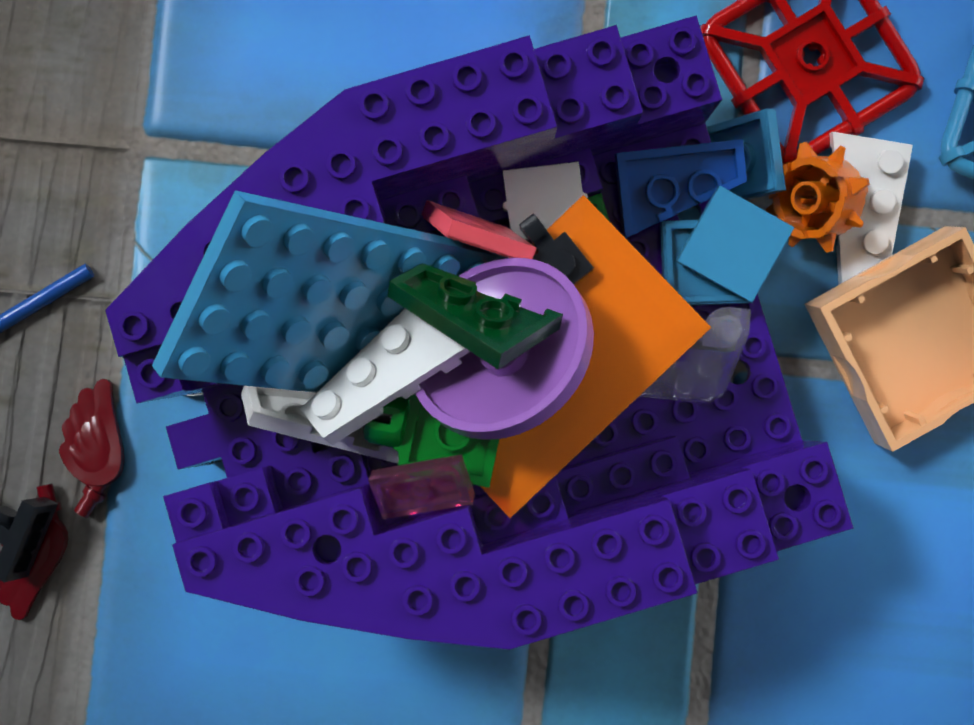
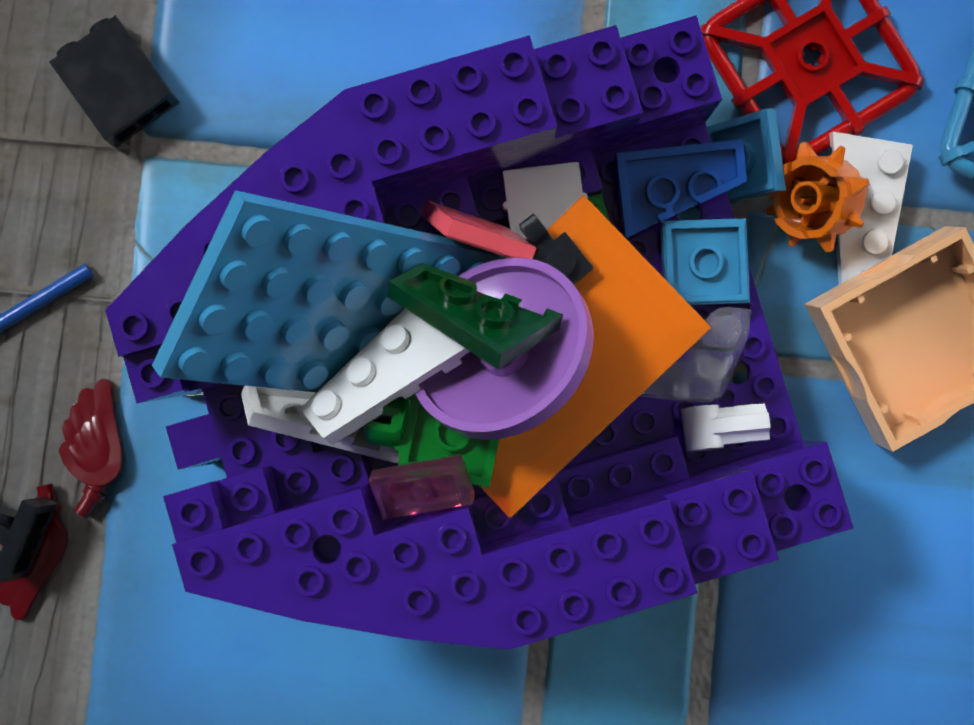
(113, 81): none -> black brick
(713, 427): none -> white piece
(735, 244): dark azure tile -> none

